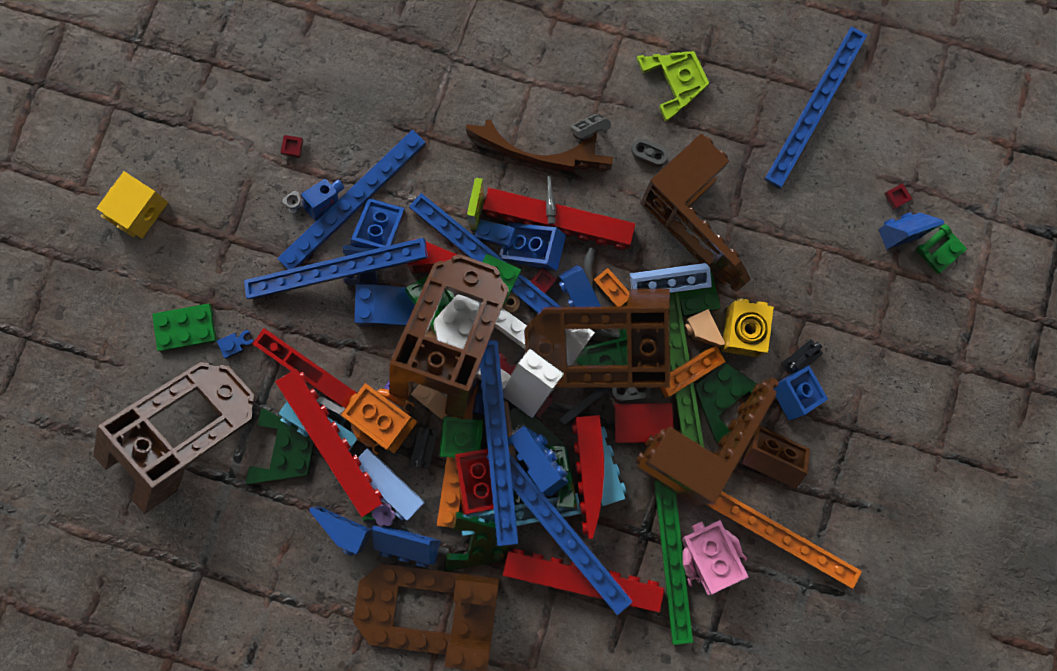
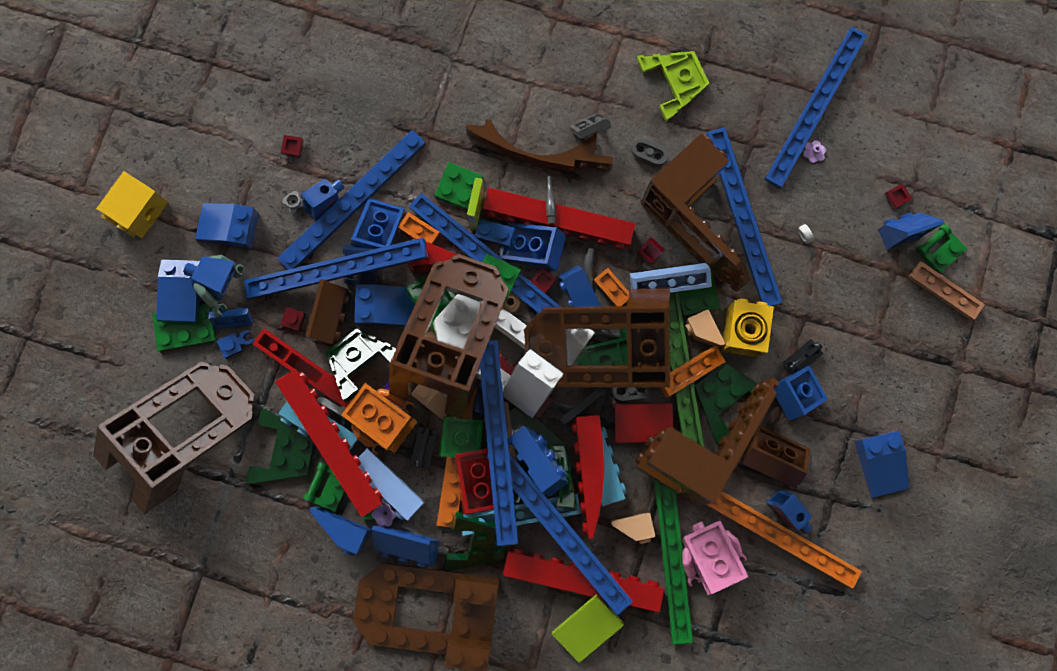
(175, 293): none -> blue slope
(212, 279): none -> blue torso
(227, 224): none -> blue slope
(231, 318): none -> blue plate
(292, 319): none -> dark red plate
(328, 313): none -> reddish brown slope
(332, 492): none -> green plate
(352, 355): none -> wing
(418, 229): none -> orange plate
(456, 185): none -> green plate
(587, 628): none -> lime tile
(636, 527): none -> light nougat slope
(651, 250): none -> dark red plate
(746, 222): none -> blue plate
(790, 511): none -> blue torso
(805, 234): none -> white tile
(814, 151): none -> lavender plant
(883, 463): none -> blue slope
(946, 291): none -> nougat plate

